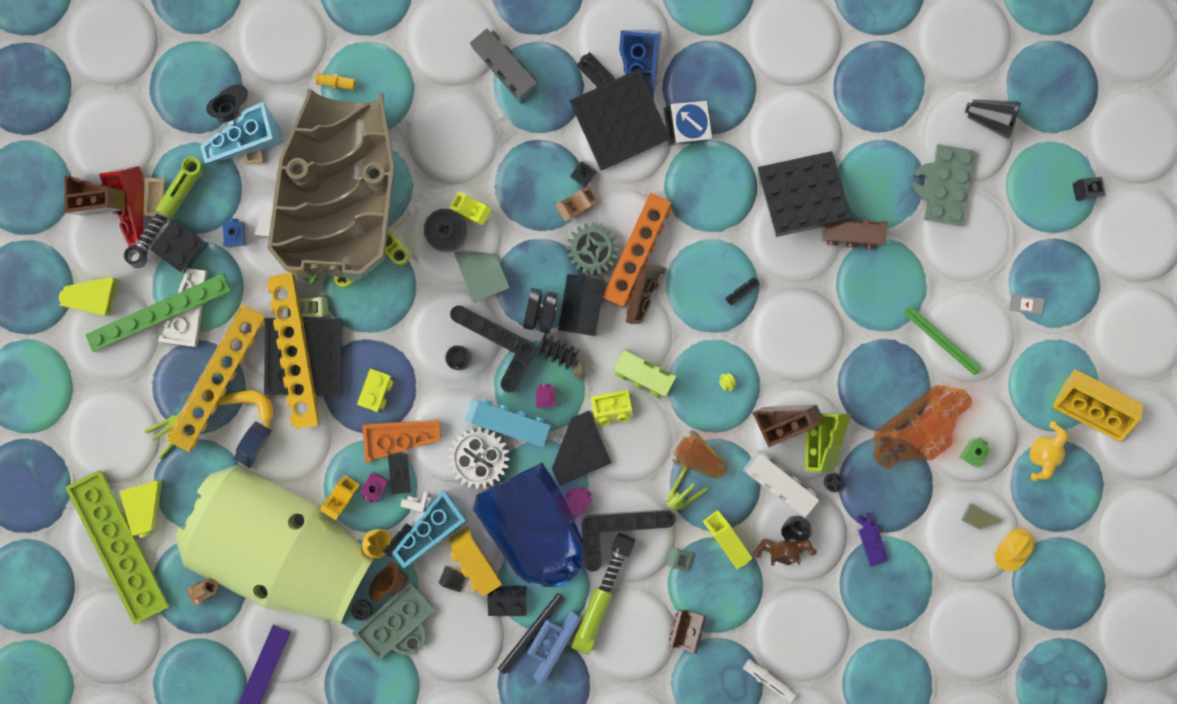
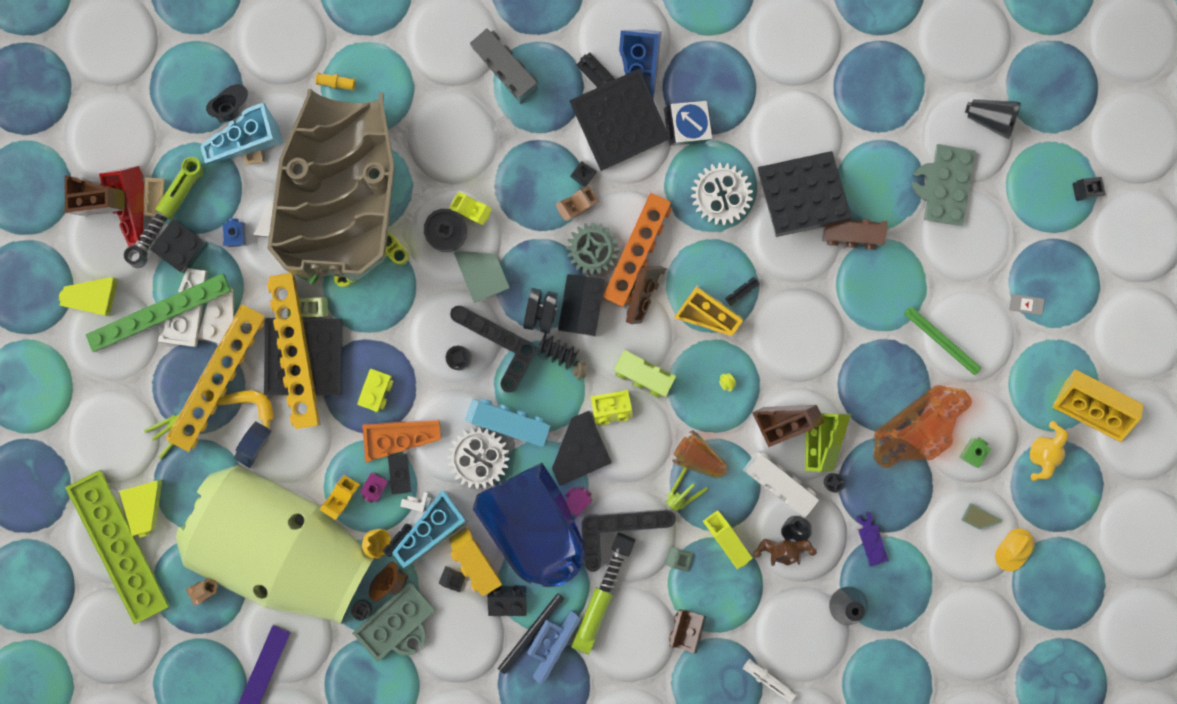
(217, 318): none -> white wing
(545, 396): magenta brick -> none
(708, 312): none -> yellow wedge
(738, 188): none -> white gear
(848, 605): none -> black cone

